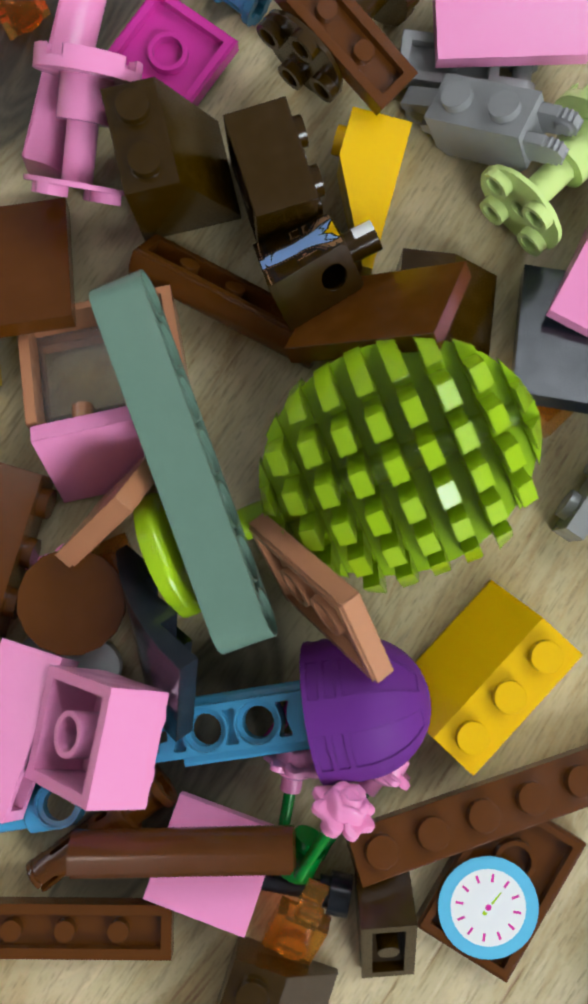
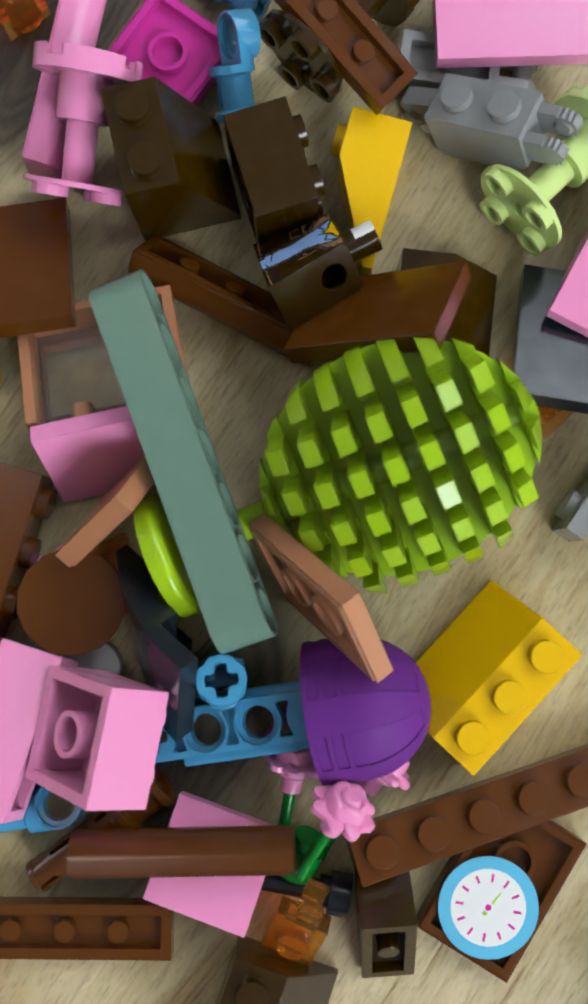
(221, 673): none -> dark azure connector
(238, 46): none -> dark azure connector

